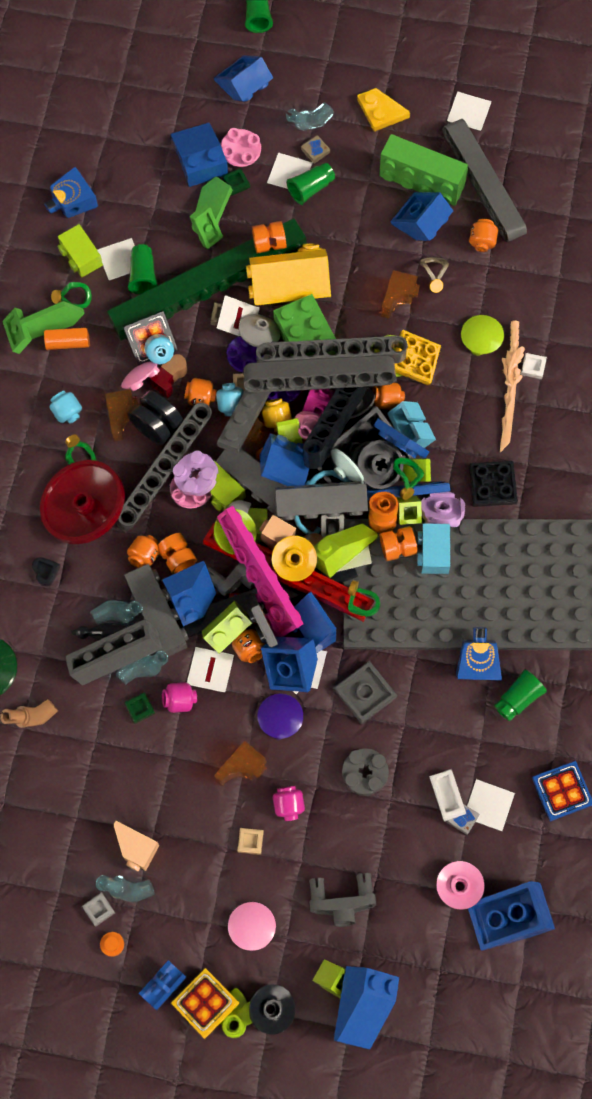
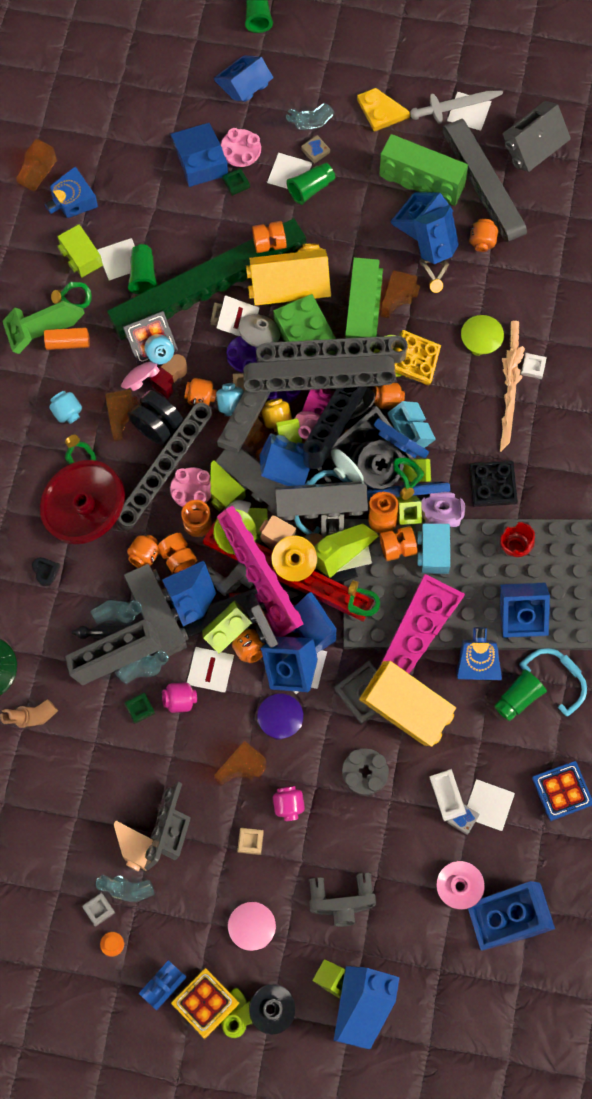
(37, 164): none -> clear orange arch
(170, 831): none -> dark grey bracket
(197, 513): none -> orange wheel
(207, 475): lavender plate -> none
(209, 211): bright green piece -> none
(364, 299): none -> bright green brick
(408, 704): none -> yellow brick
(422, 622): none -> dark pink wing
(436, 235): none -> blue slope
(437, 108): none -> light grey sword
(518, 540): none -> red hair
(524, 609): none -> blue slope
(536, 136): none -> dark grey piece
(570, 665): none -> medium azure piece

